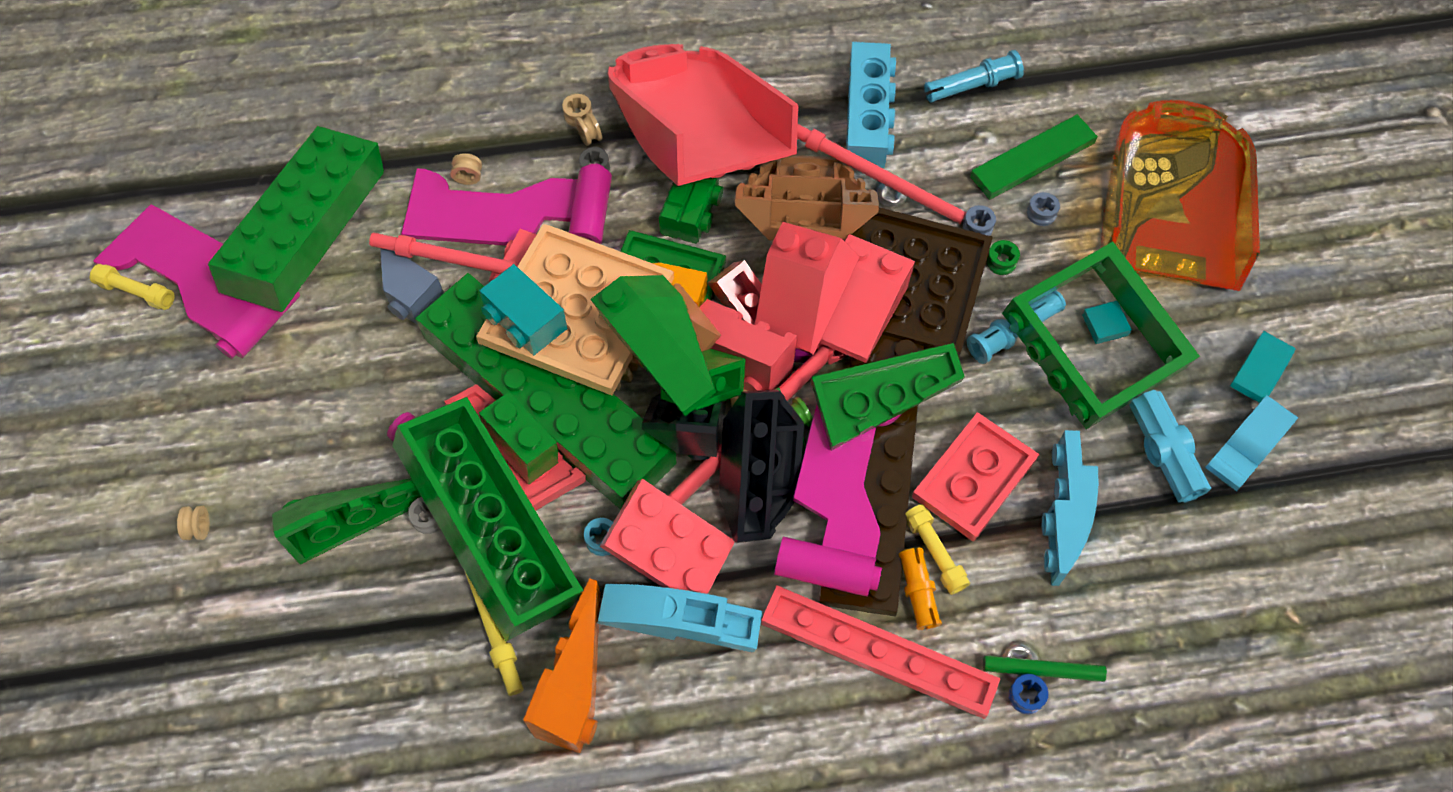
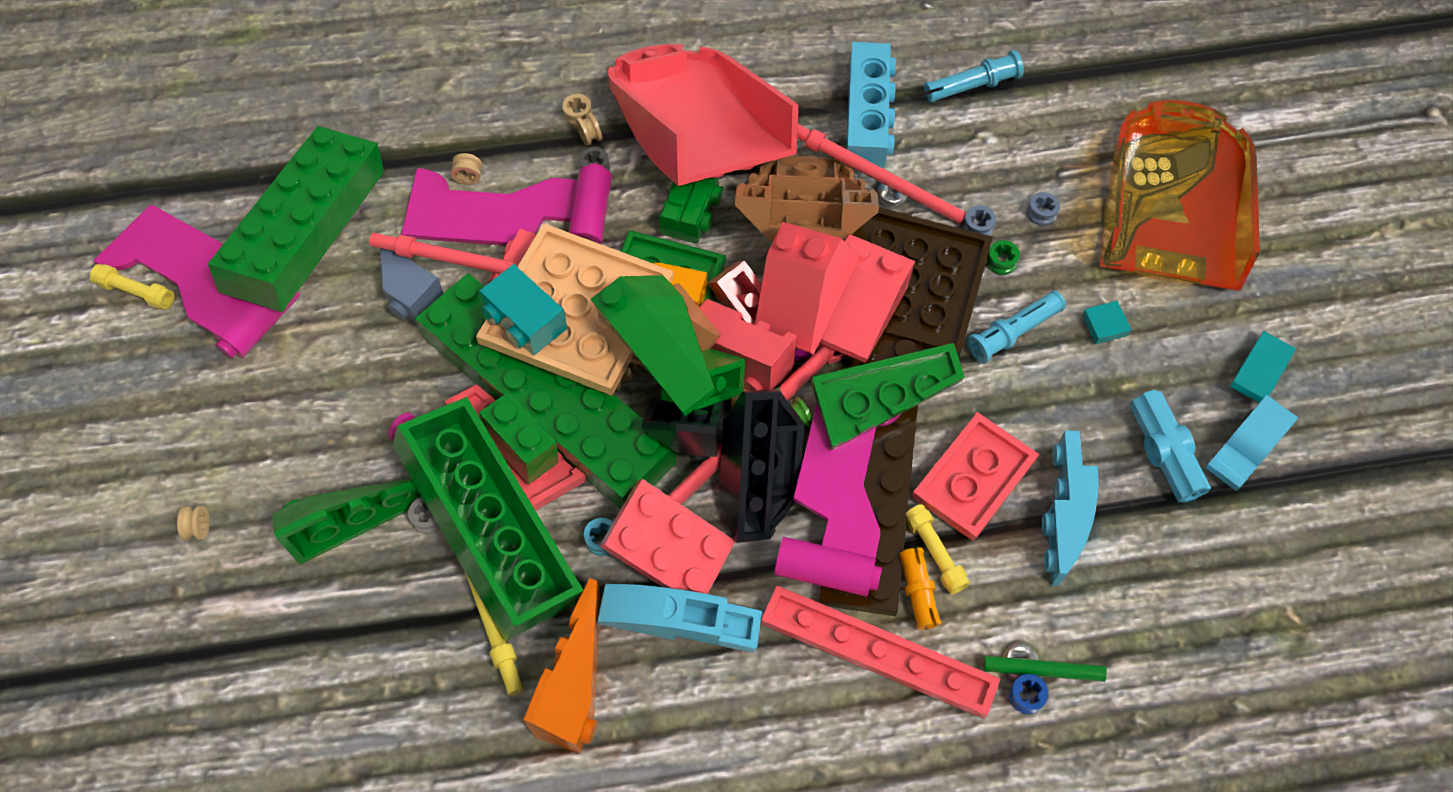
(1033, 156): green tile -> none
(1138, 304): green window -> none

